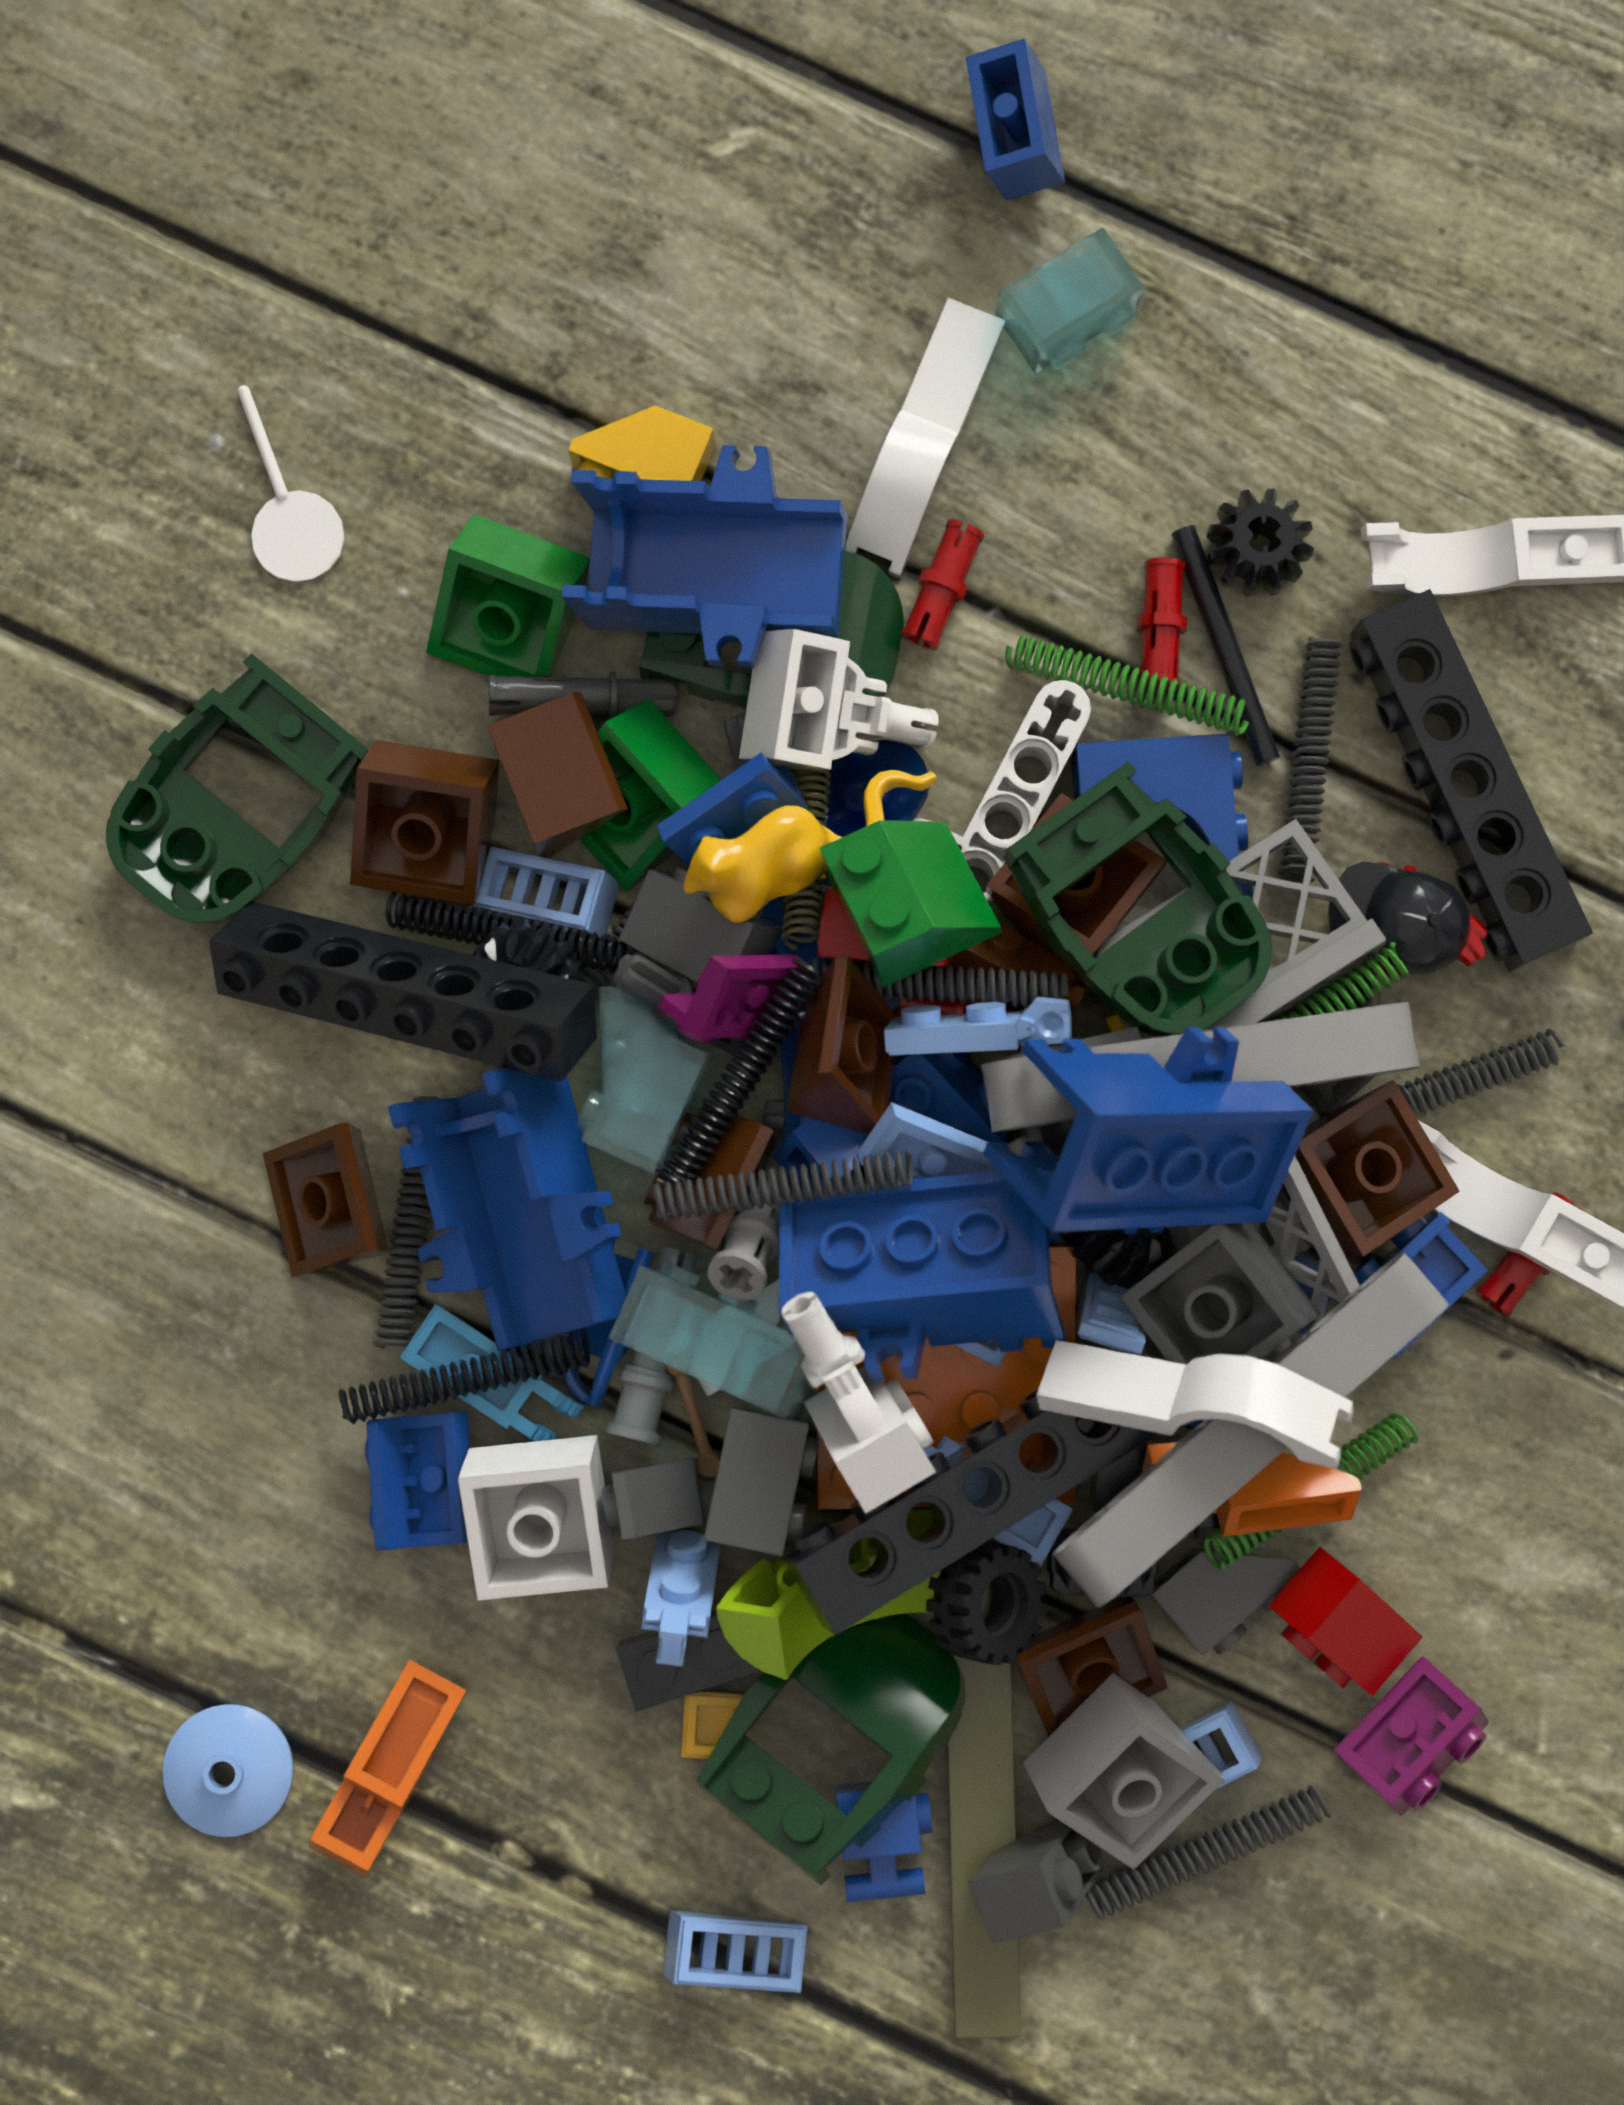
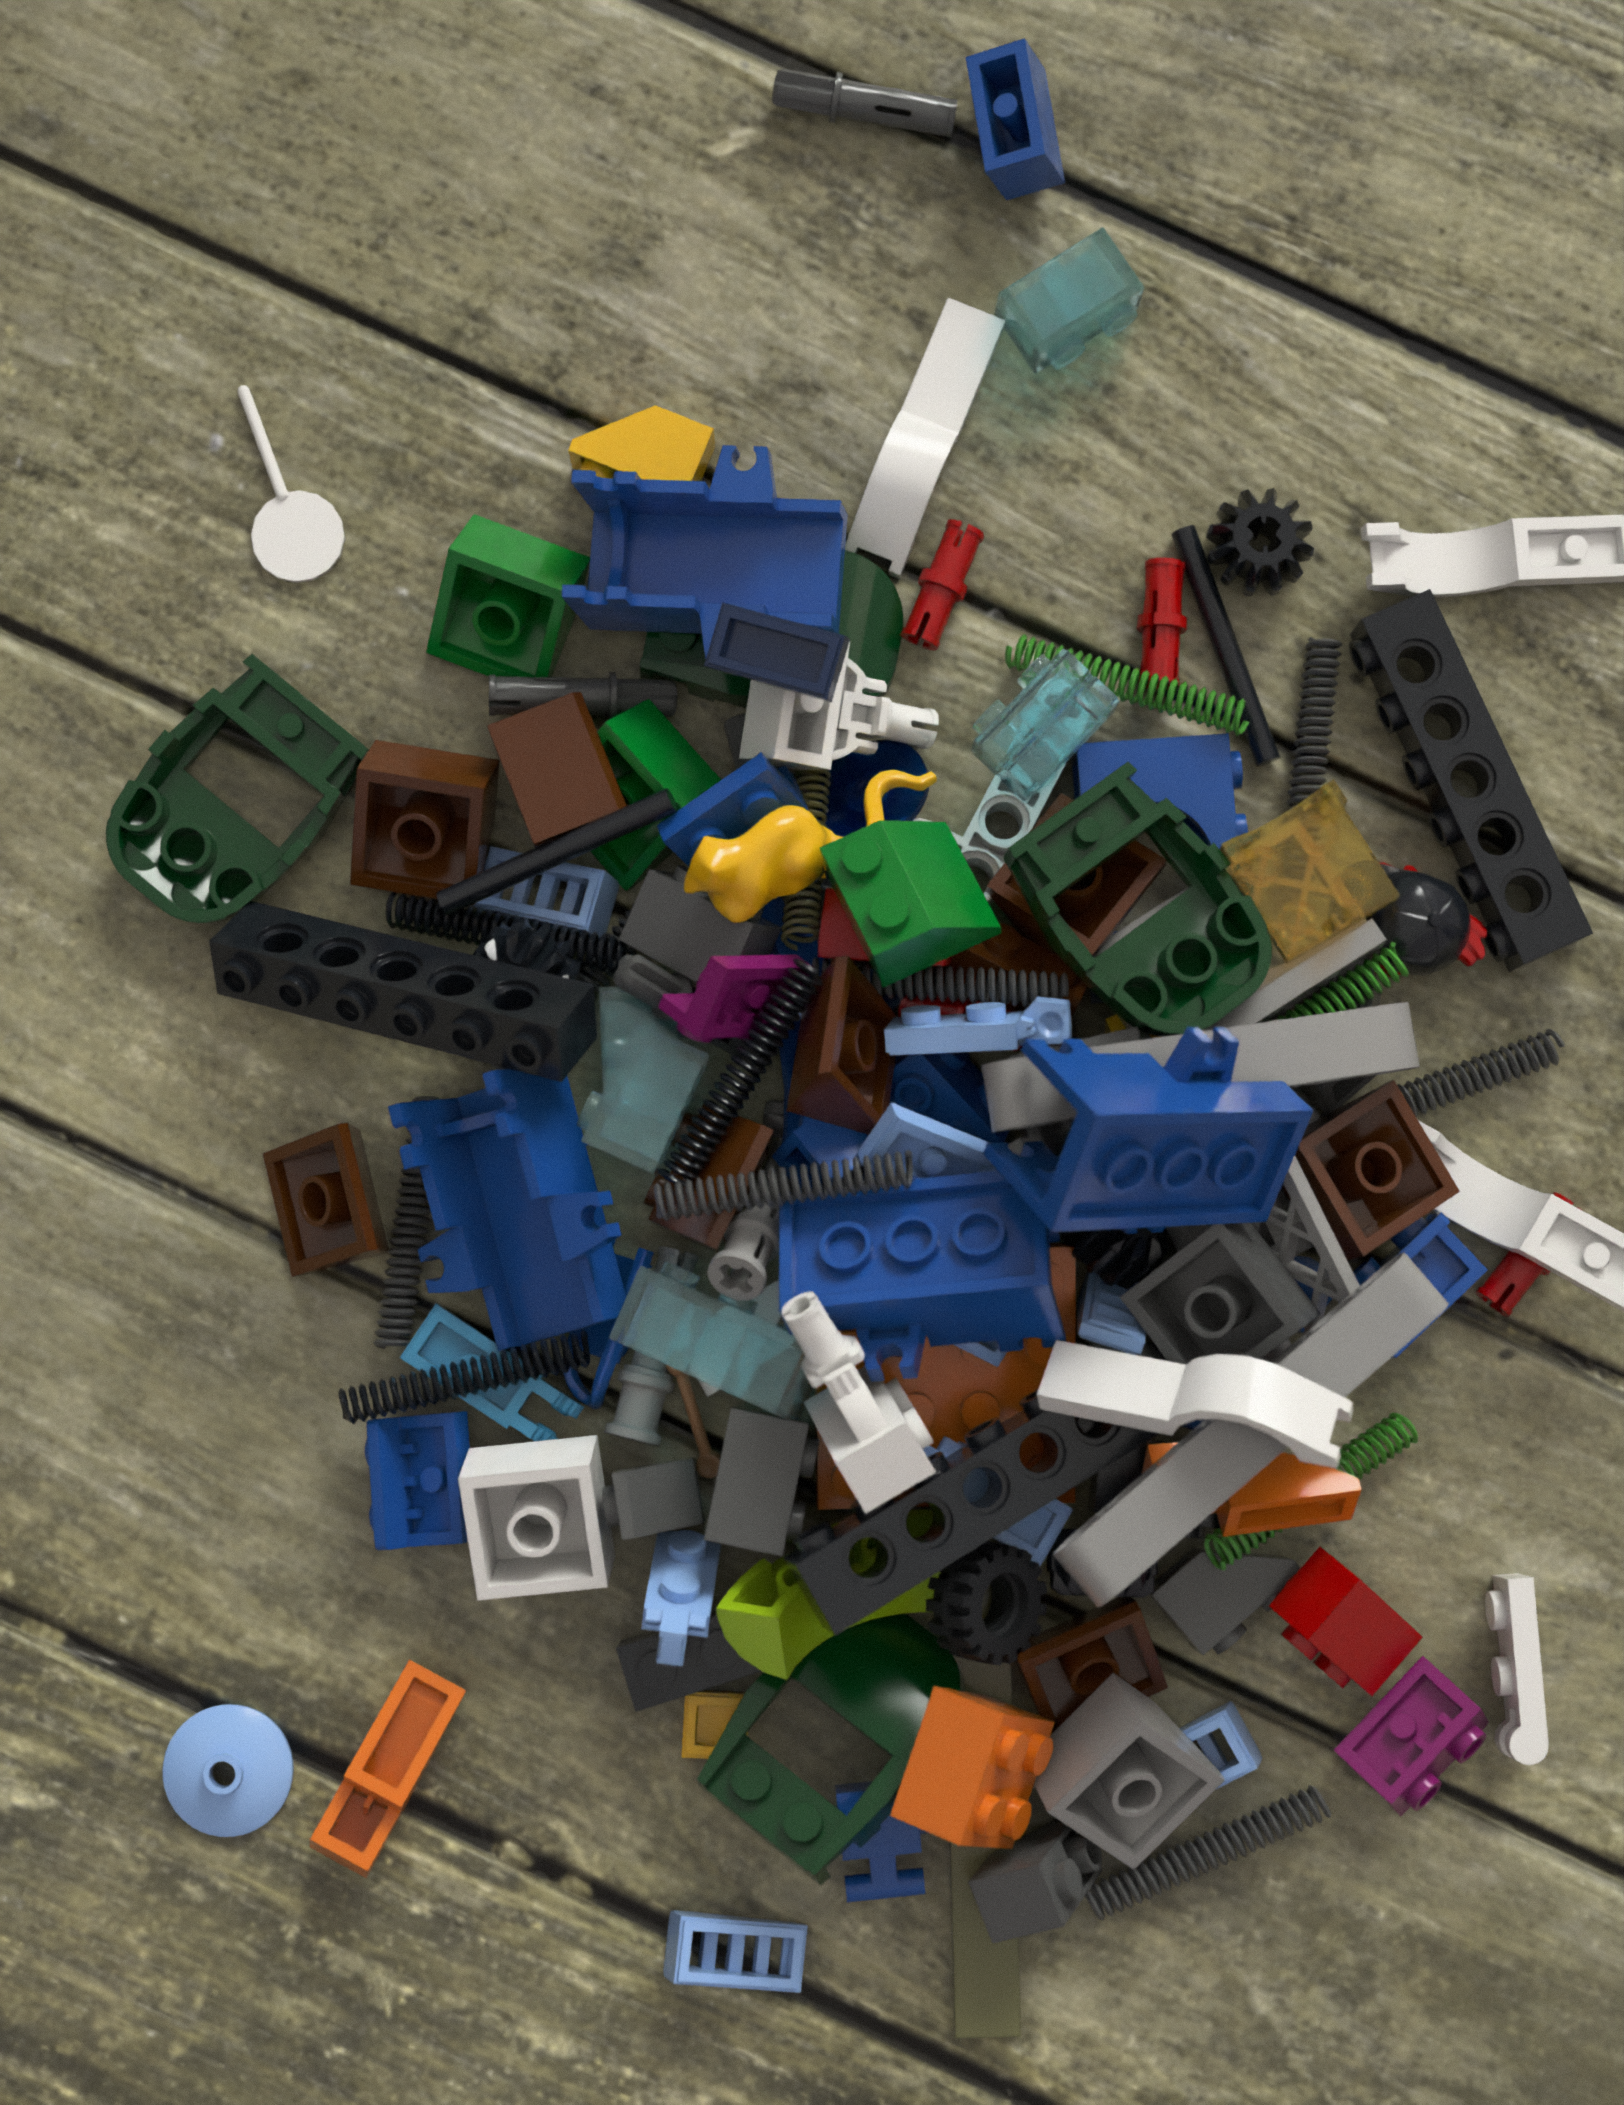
(557, 851): none -> black bar
(777, 652): none -> dark blue tile
(864, 102): none -> dark grey axle
(973, 1769): none -> orange brick
(1043, 723): none -> clear light blue brick
(1309, 873): none -> clear yellow piece
(1518, 1668): none -> white plate

